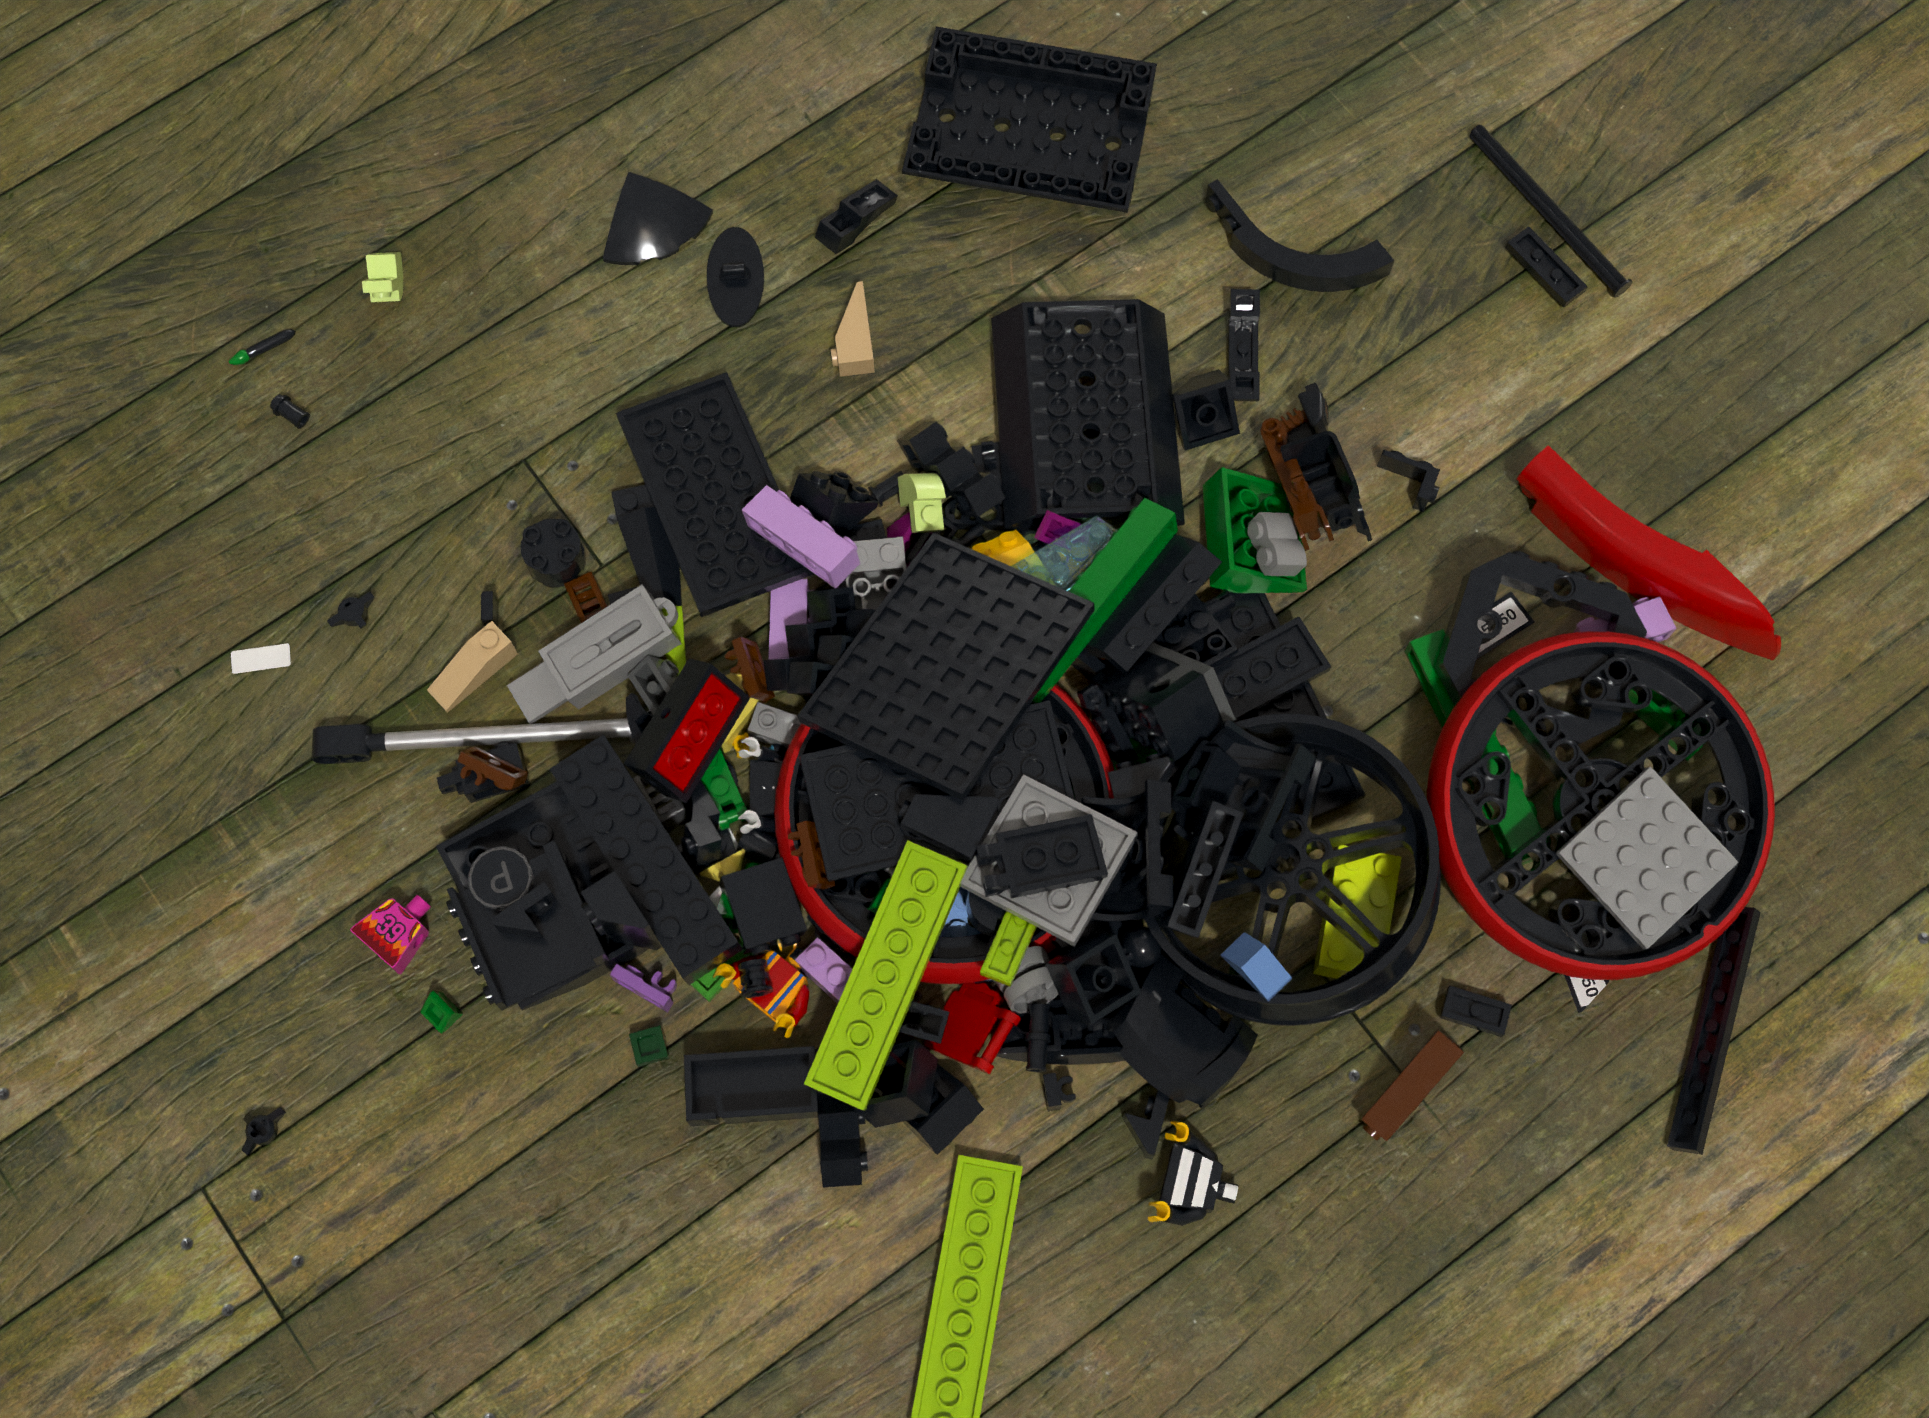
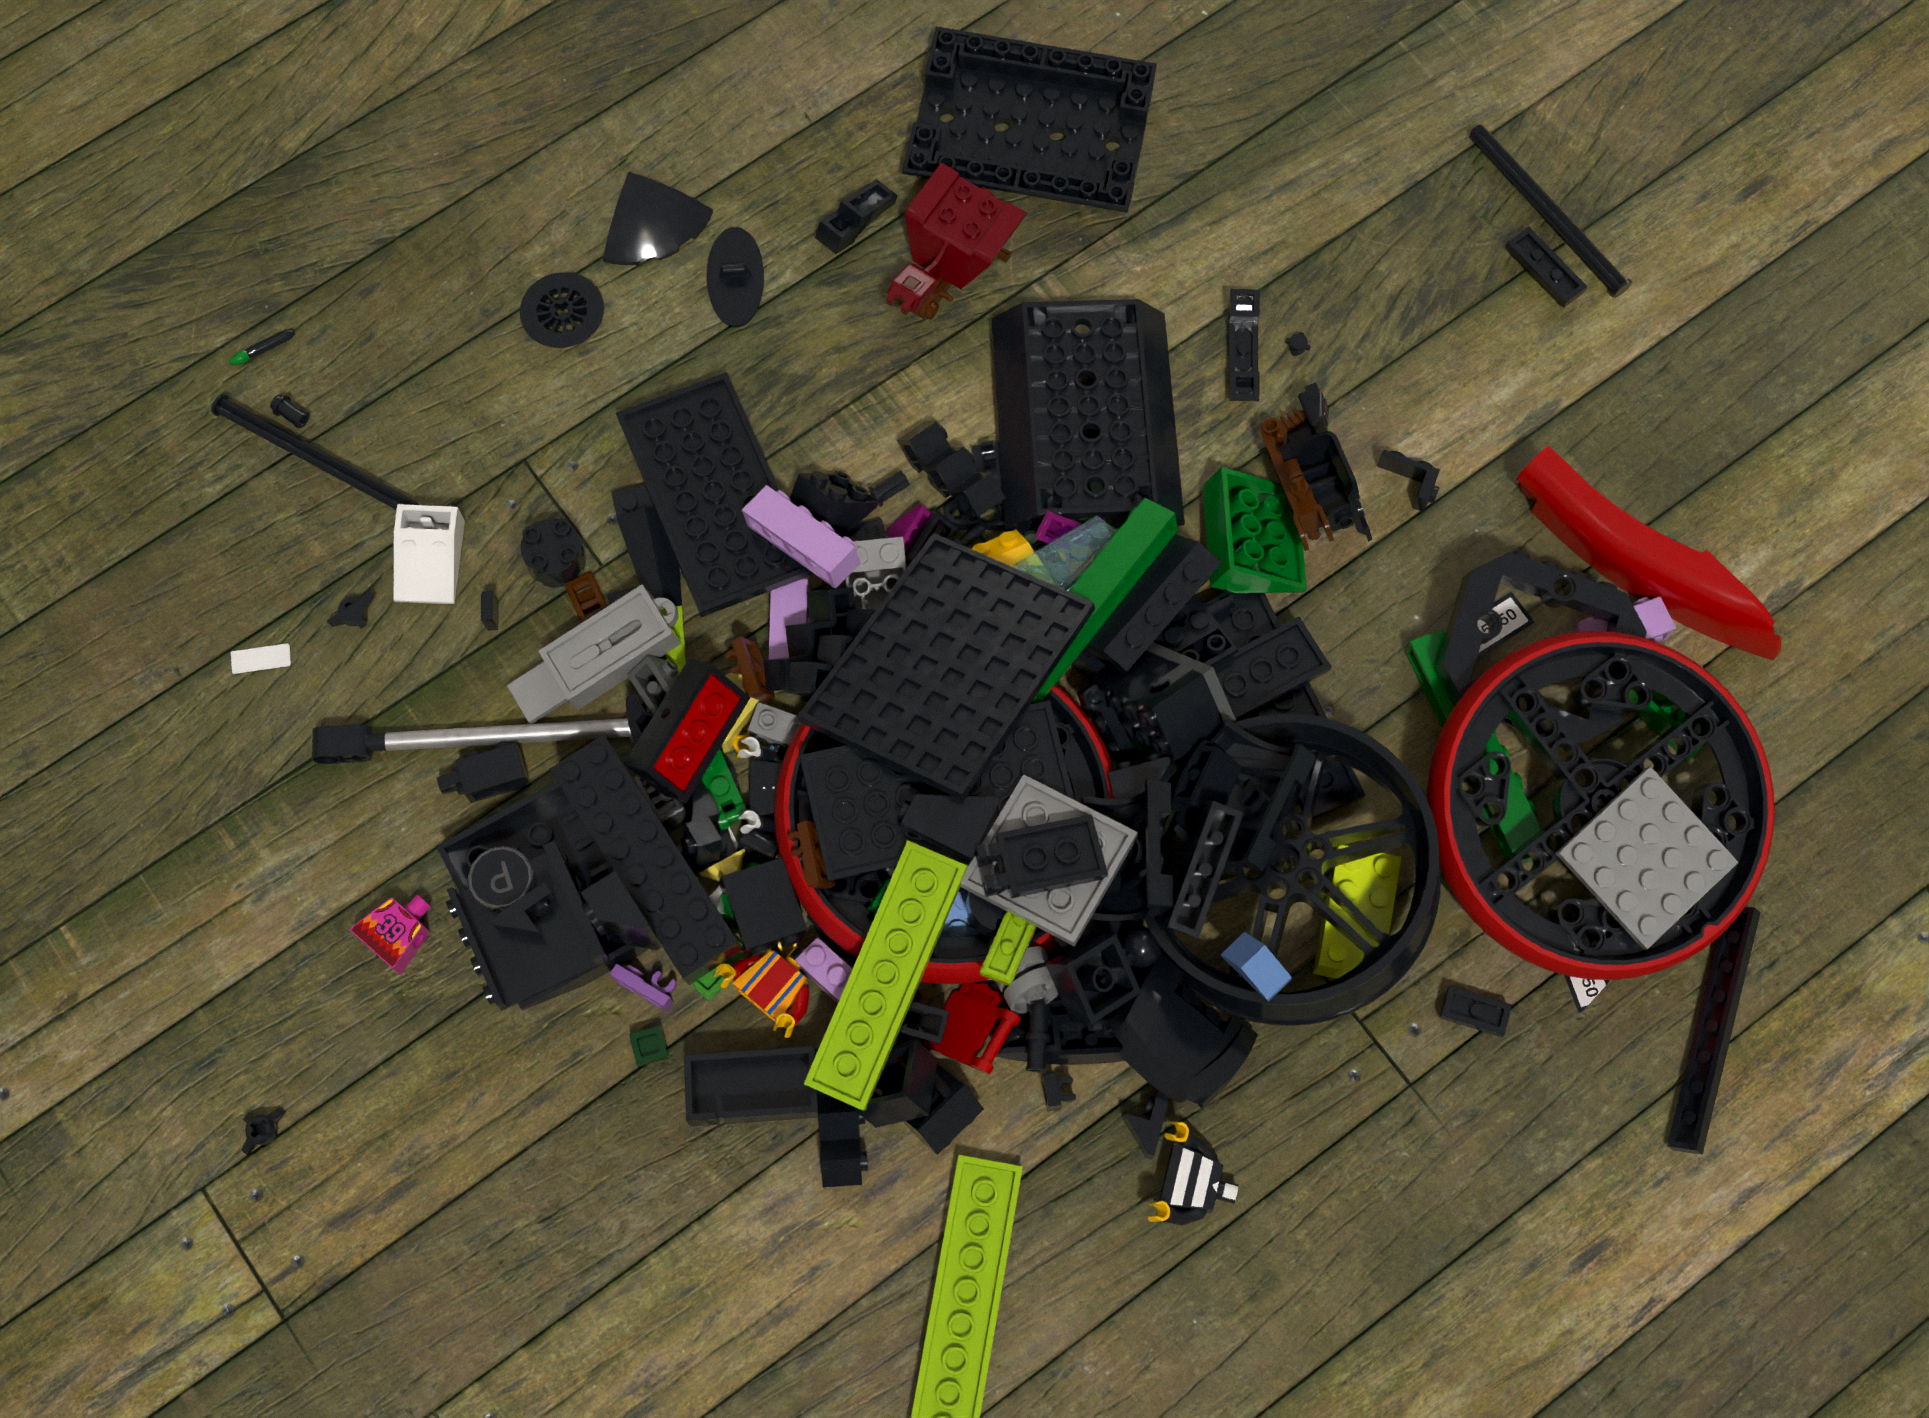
(309, 453): none -> black axle
(384, 277): yellowish green brick -> none
(427, 553): none -> white slope
(440, 1011): green slope -> none
(472, 666): tan slope -> none
(489, 766): reddish brown plate -> none
(558, 284): none -> black piece
(754, 978): black bush -> none
(853, 338): tan slope -> none
(923, 496): yellowish green brick -> none
(954, 236): none -> dark red piece
(1205, 409): black slope -> none
(1277, 544): light grey brick -> none
(1294, 267): black arch -> none
(1298, 344): none -> black piece
(1411, 1086): reddish brown slope -> none

